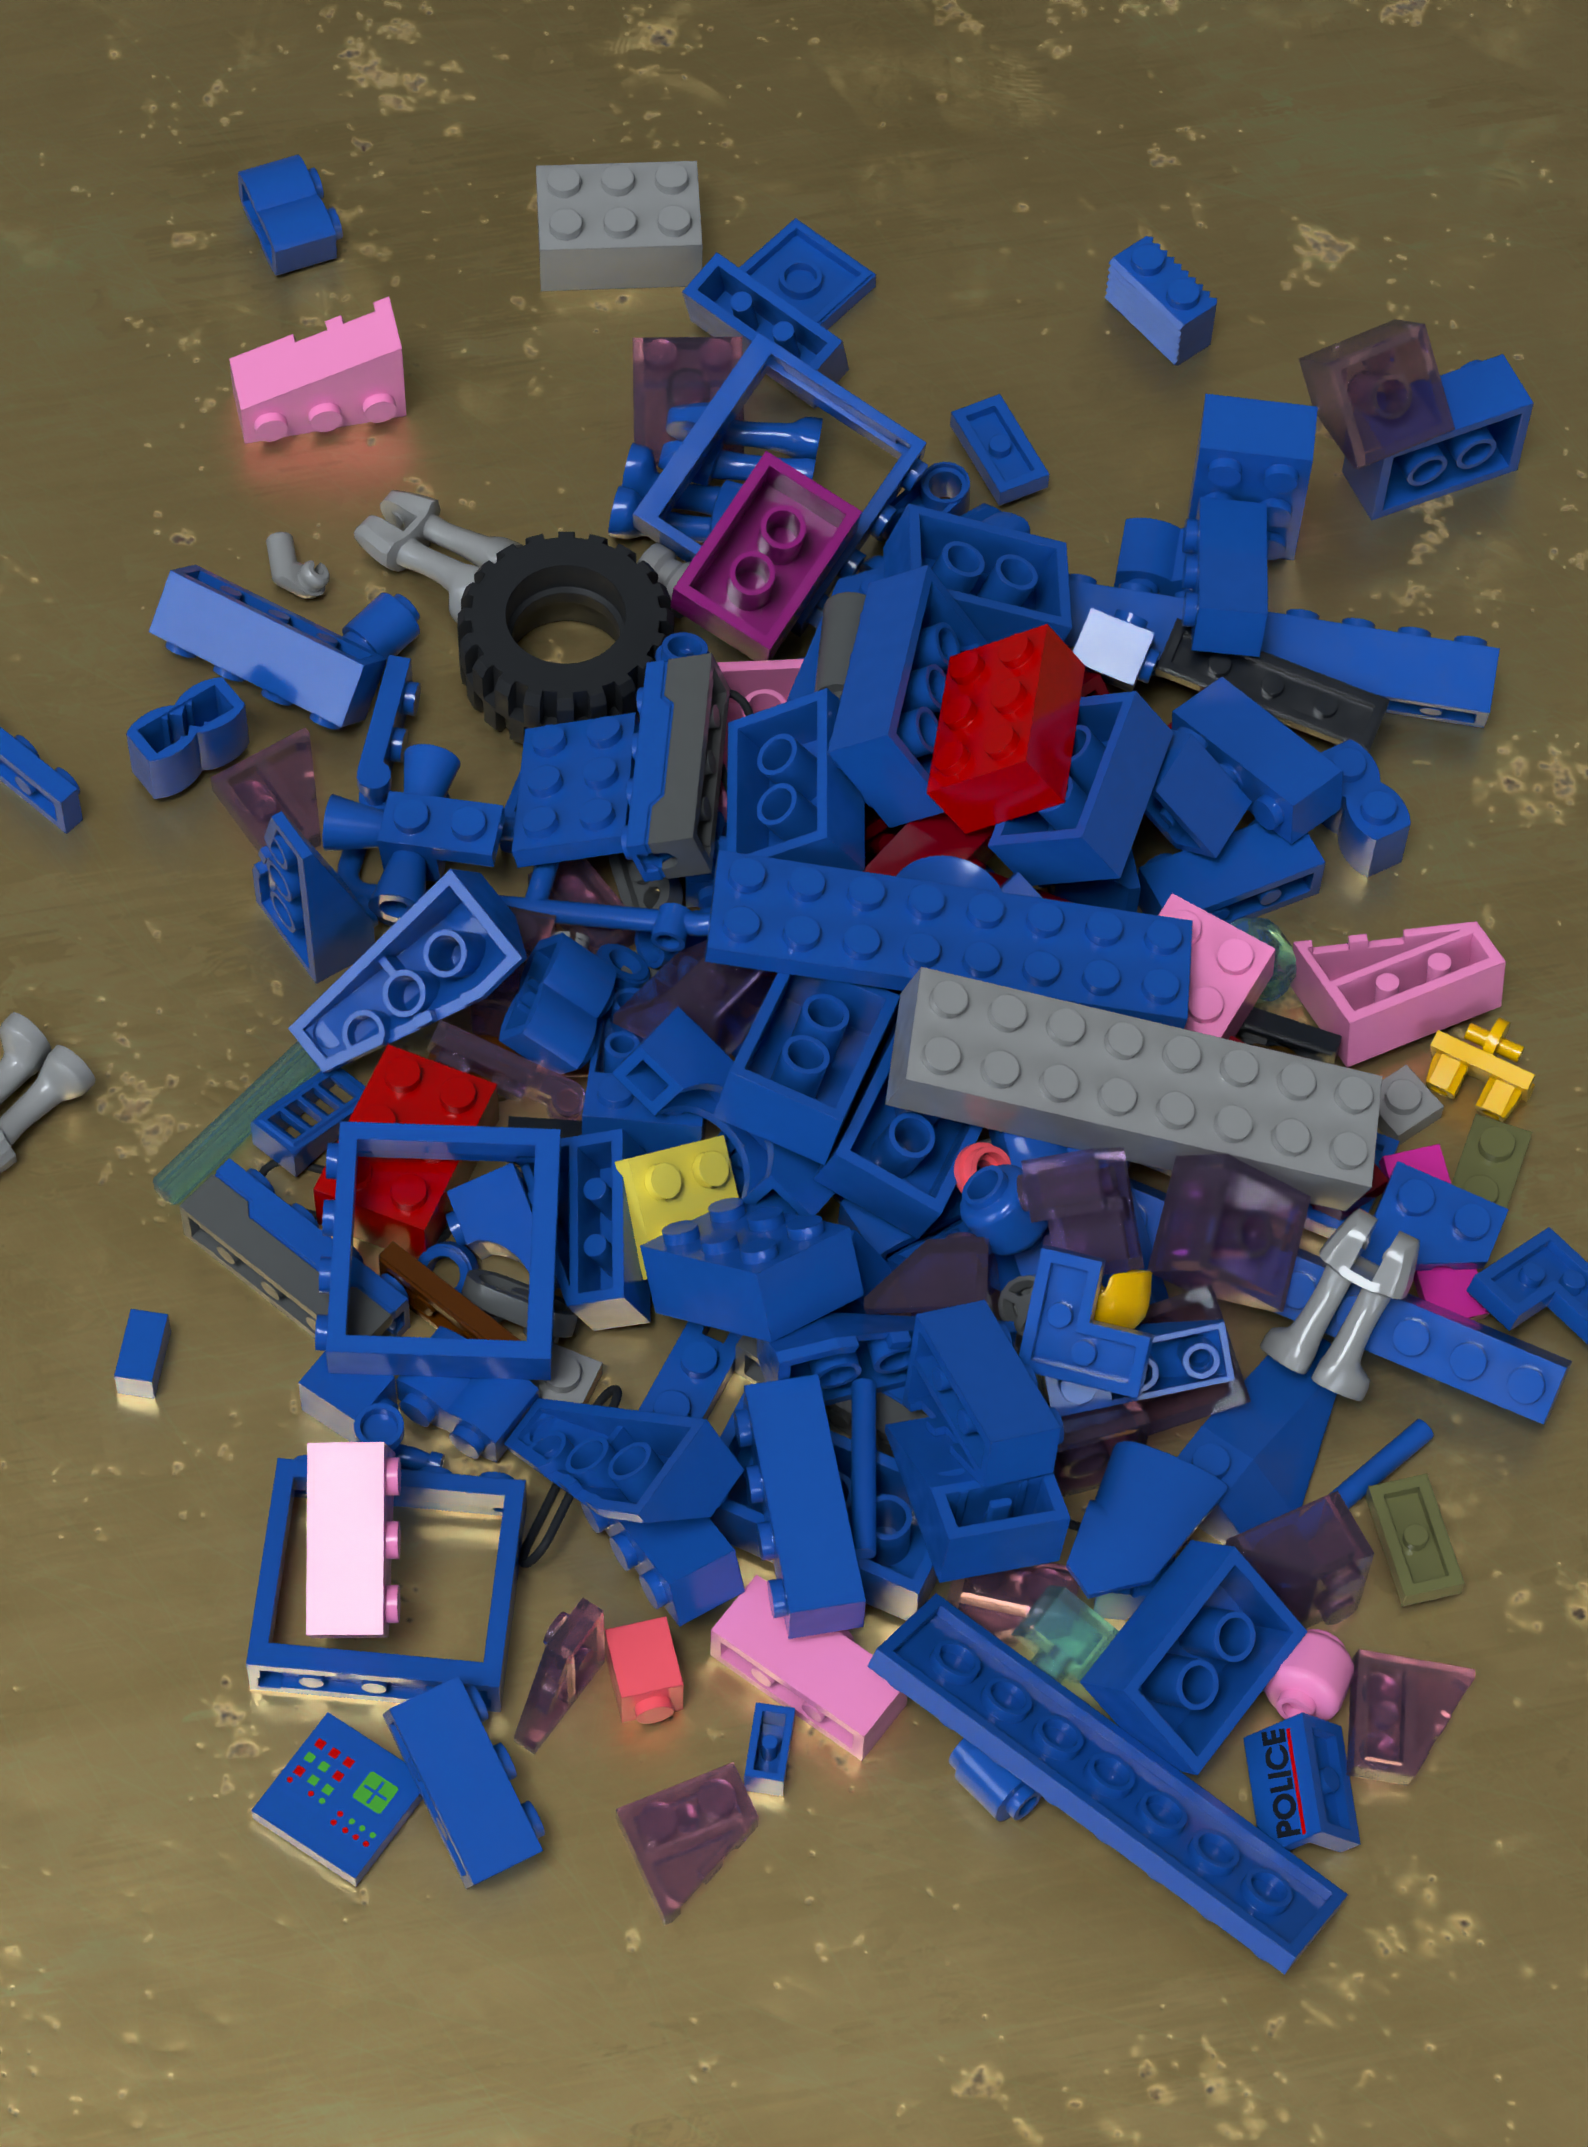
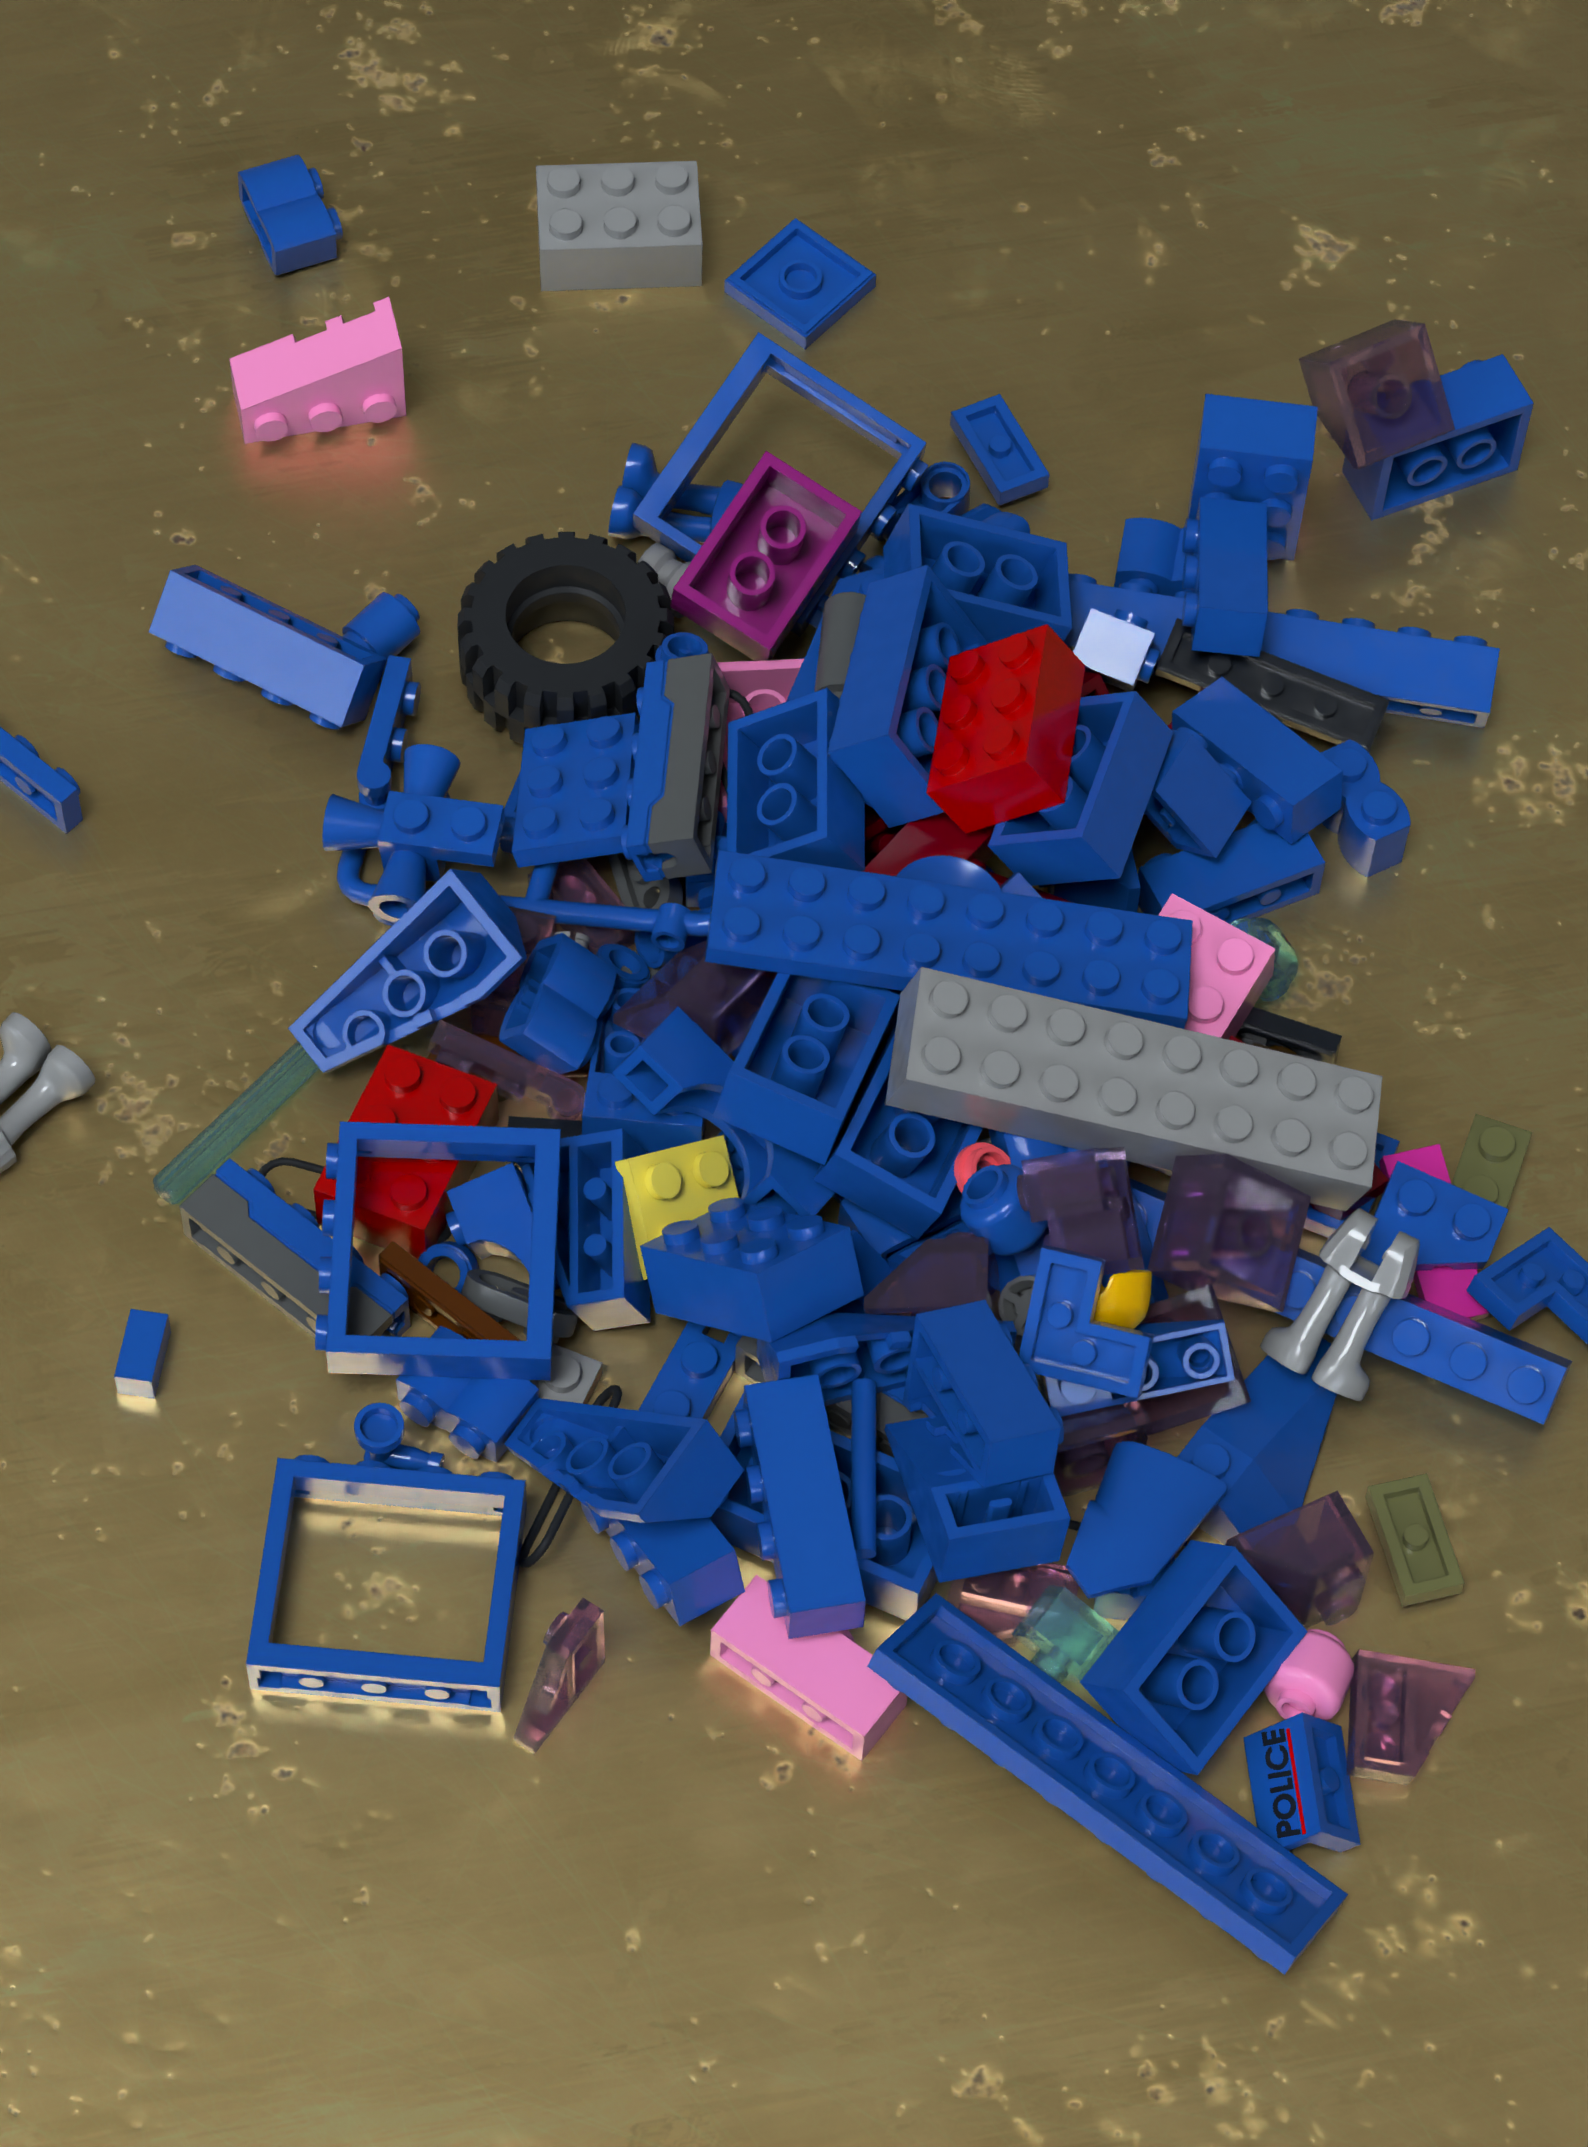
(183, 739): blue brick -> none
(271, 783): clear purple wing -> none
(289, 573): light grey arm -> none
(298, 1153): blue slope -> none
(310, 902): blue wedge -> none
(339, 1397): blue brick -> none
(339, 1799): blue tile -> none
(351, 1539): wedge -> none
(406, 538): light grey piece -> none
(465, 1780): blue brick -> none
(644, 1671): coral brick -> none
(675, 374): clear purple slope -> none
(687, 1834): clear purple wing -> none
(735, 304): blue brick -> none
(769, 1749): blue piece -> none
(794, 439): blue piece -> none
(992, 1785): blue brick -> none
(1161, 300): blue brick -> none
(1385, 1462): blue bar -> none
(1398, 987): bright pink wedge -> none
(1406, 1105): light grey plate -> none
(1504, 1081): yellow hips -> none

